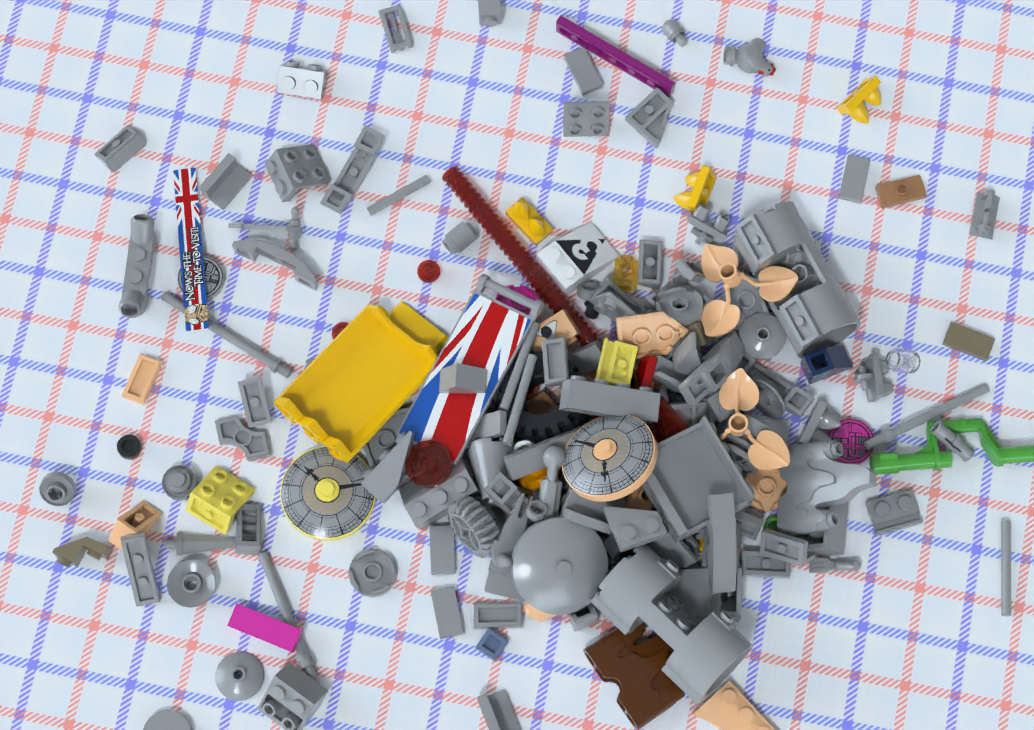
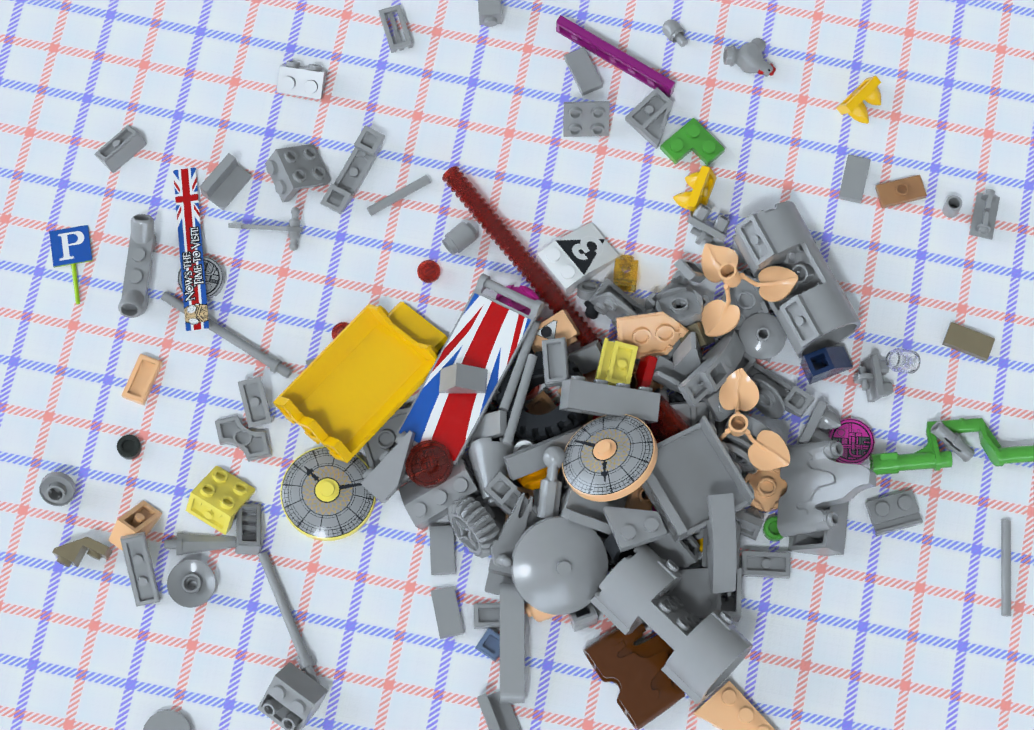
(69, 248): none -> blue piece
(179, 482): light grey plate -> none
(241, 688): light grey dish -> none
(252, 249): light grey slope -> none
(265, 628): dark pink tile -> none
(372, 573): light grey tile -> none
(512, 645): none -> light grey beam
(529, 221): yellow tile -> none
(531, 509): light grey hinge -> none
(650, 263): light grey slope -> none
(692, 138): none -> bright green plate
(785, 547): light grey panel -> none
(824, 565): light grey piece -> none
(888, 435): light grey bar -> none
(954, 201): none -> light grey hinge

